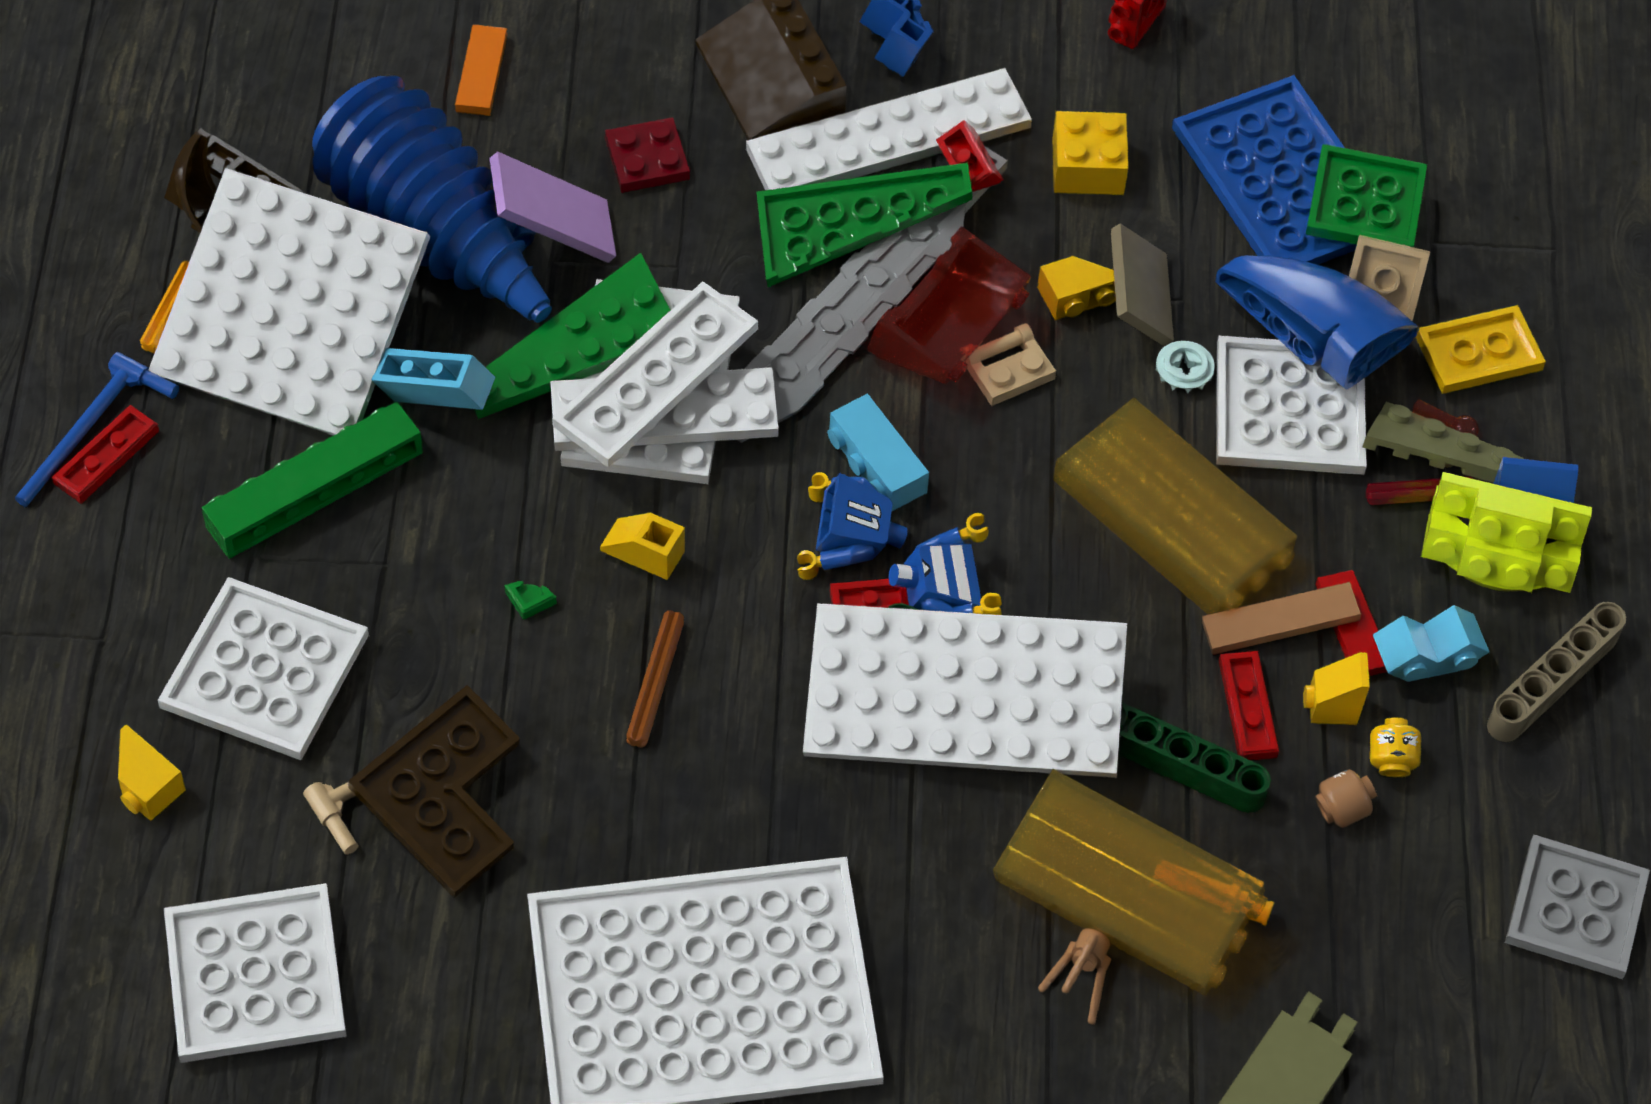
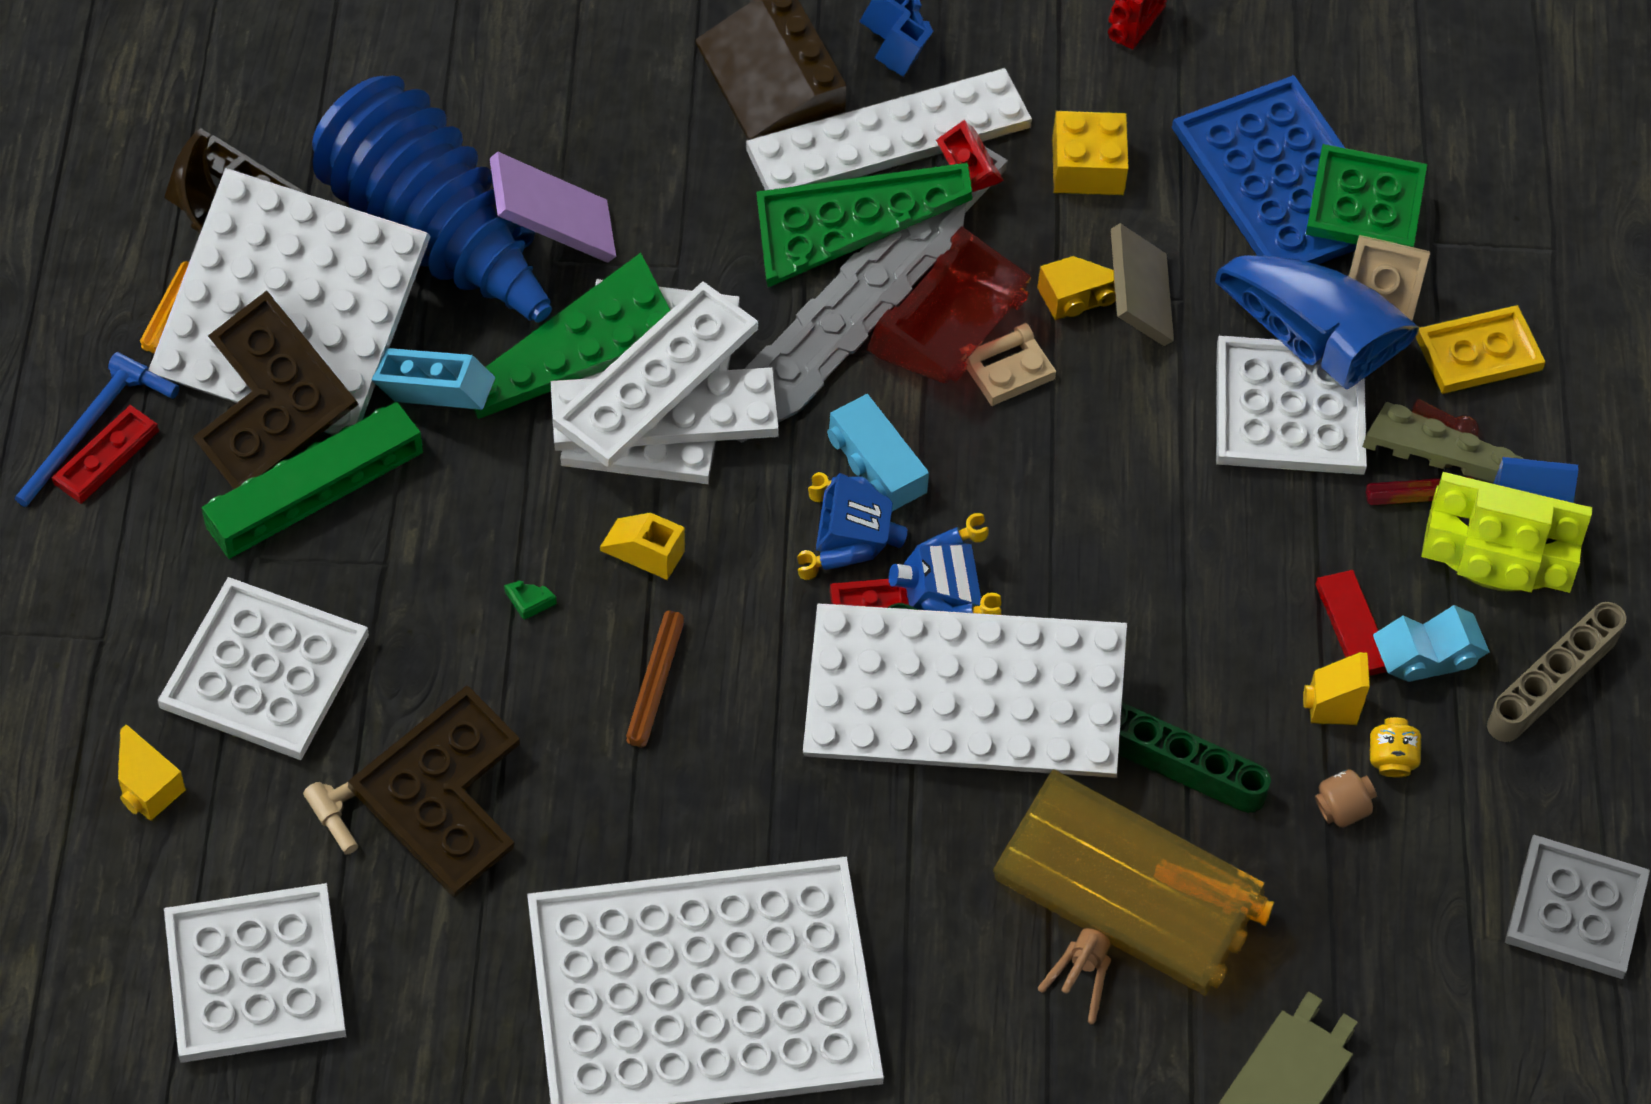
(290, 395): none -> dark brown plate
(481, 70): orange tile -> none
(647, 155): dark red plate -> none
(1175, 508): clear yellow brick -> none
(1196, 358): light aqua gear -> none
(1248, 705): red tile -> none
(1281, 618): medium nougat tile -> none

